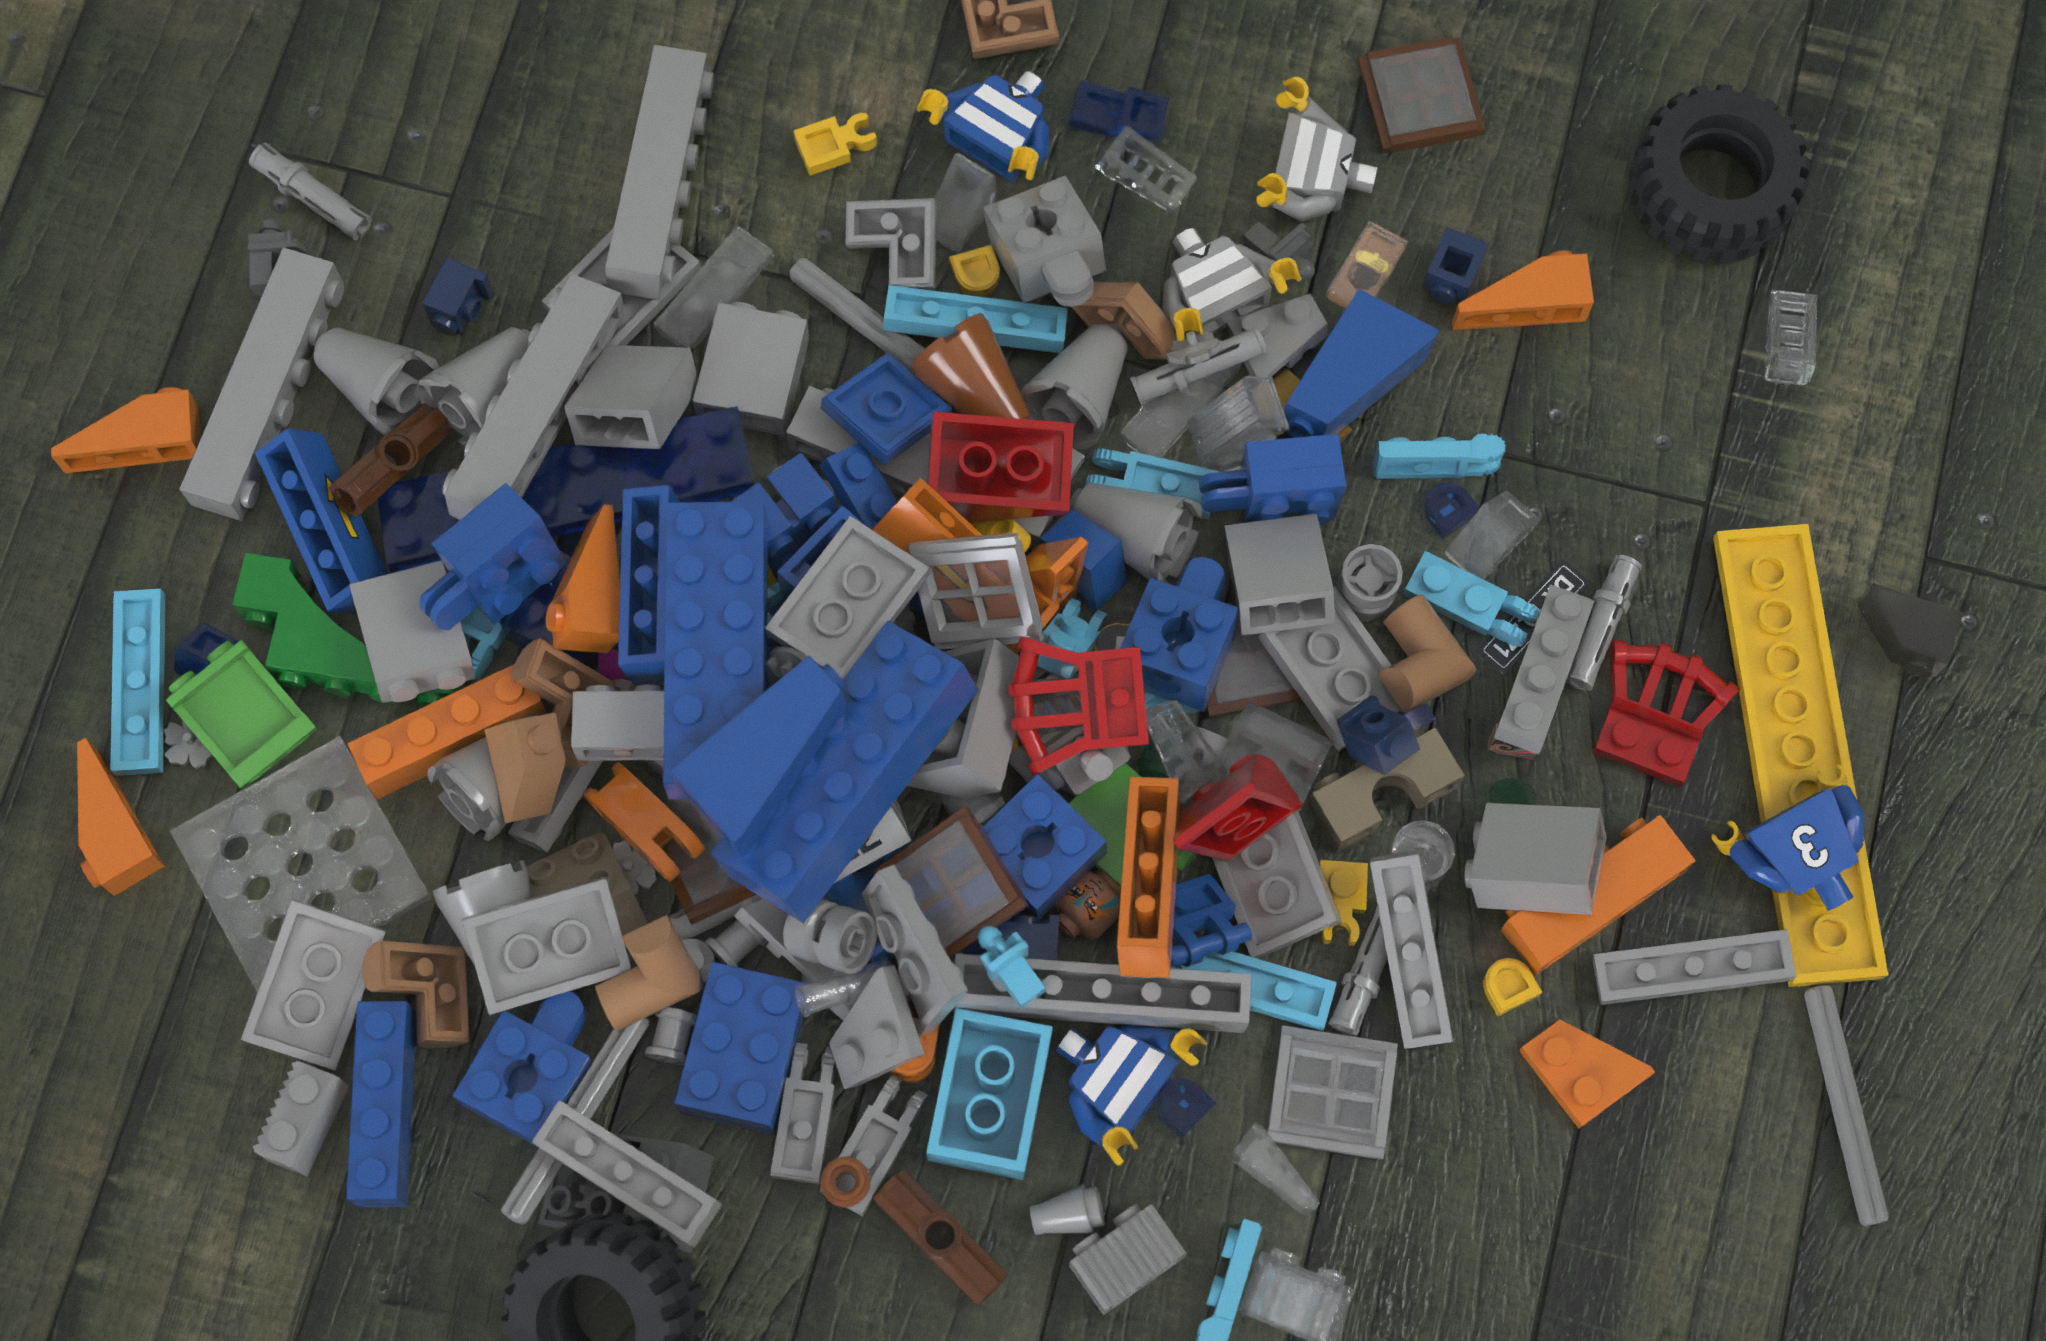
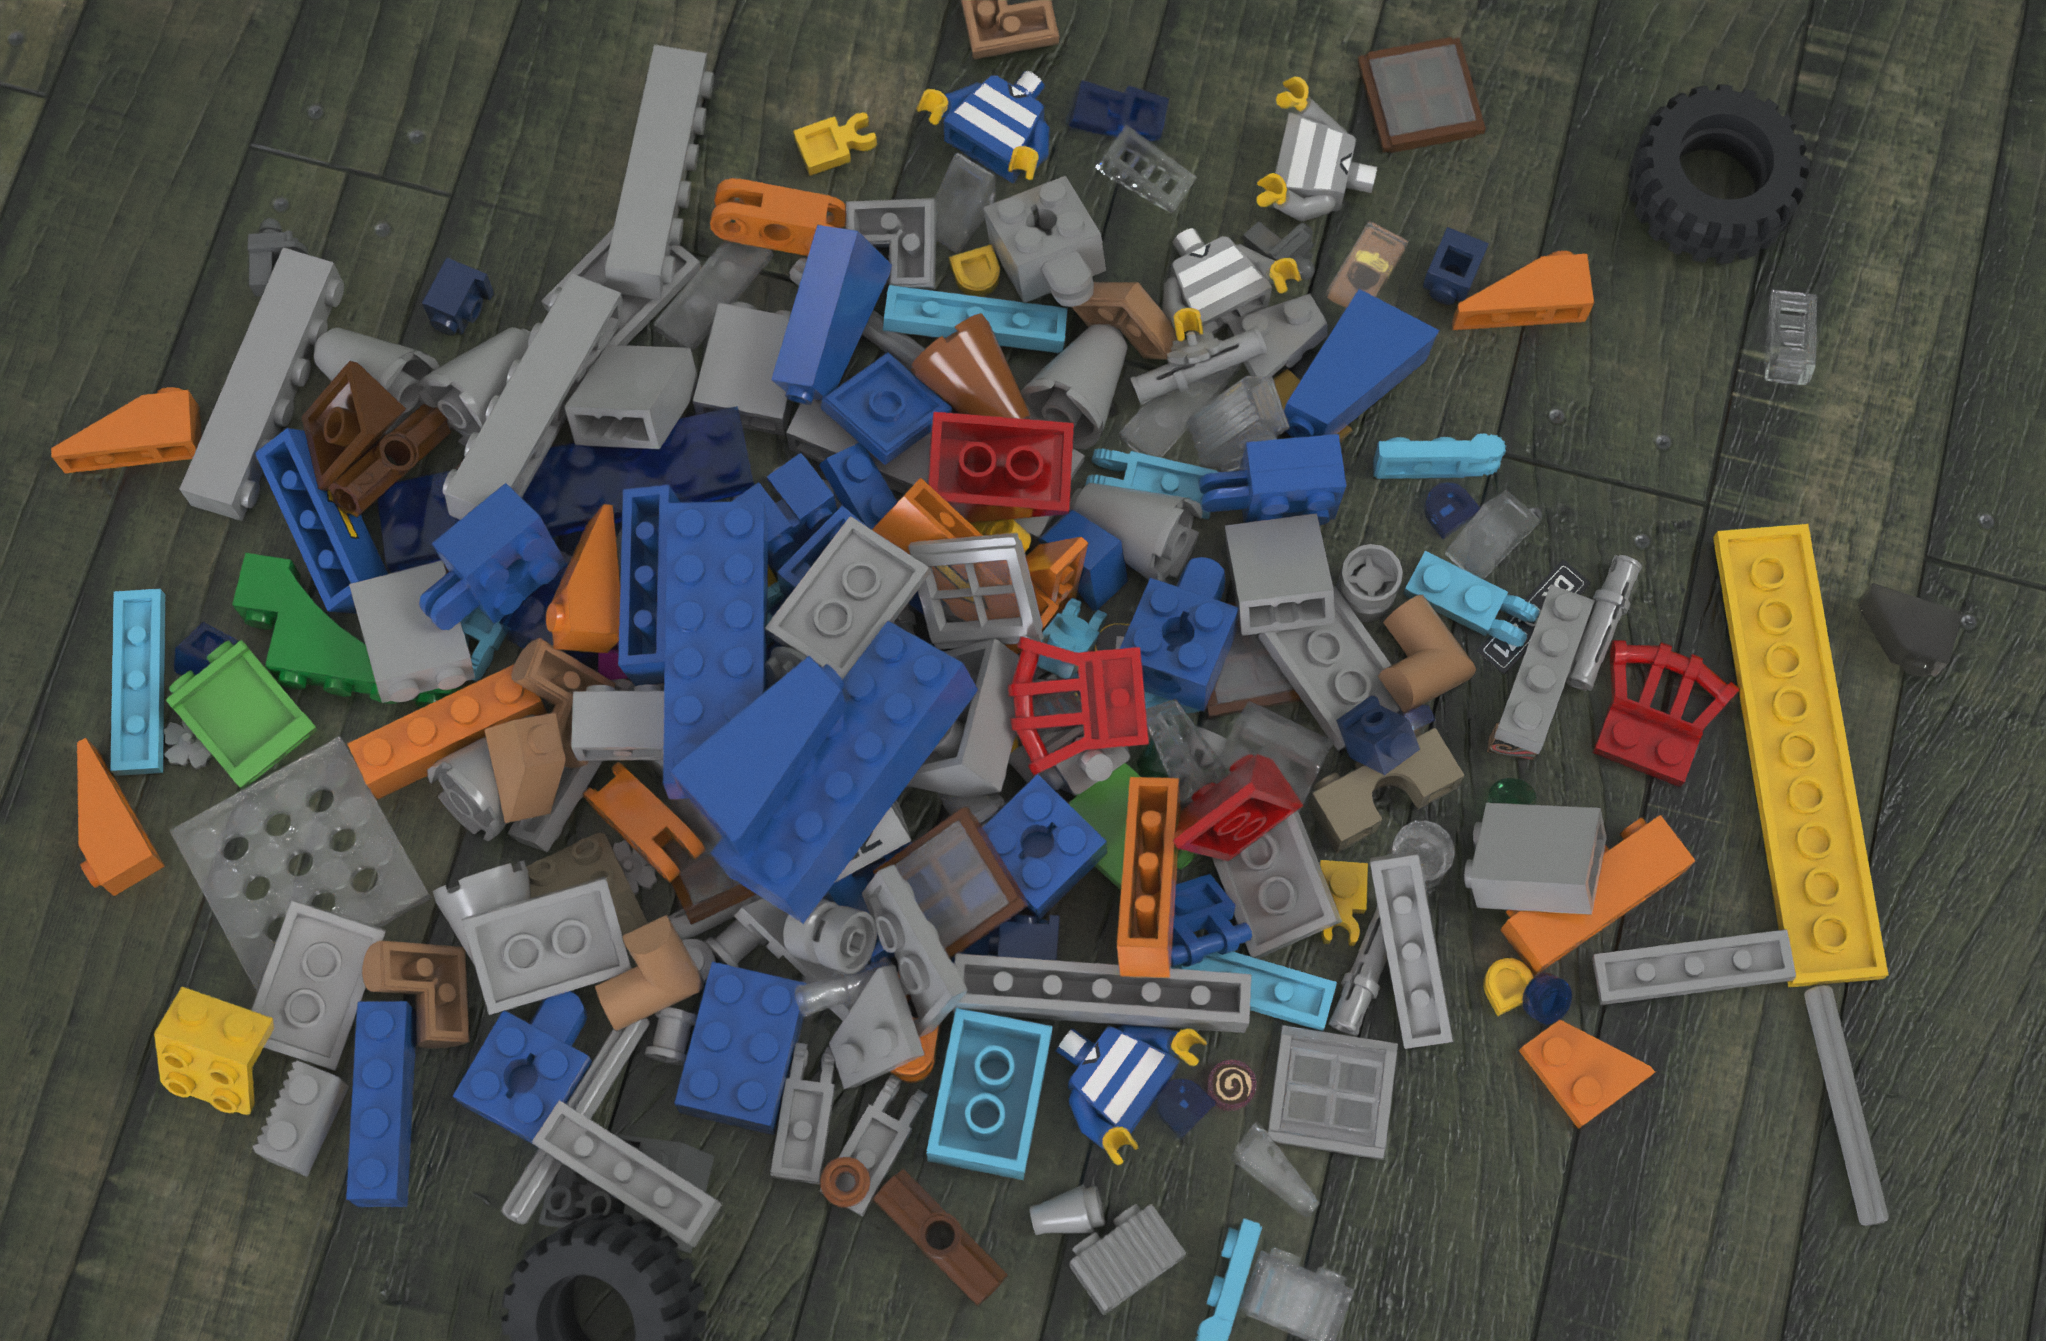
(210, 1050): none -> yellow bracket
(297, 182): light grey pin -> none
(347, 422): none -> reddish brown slope
(772, 215): none -> orange piece
(829, 312): none -> blue slope
(1008, 963): medium azure piece -> none
(1090, 906): nougat head -> none
(1231, 1085): none -> tile
(1547, 998): none -> clear blue tile
(1804, 843): blue torso -> none

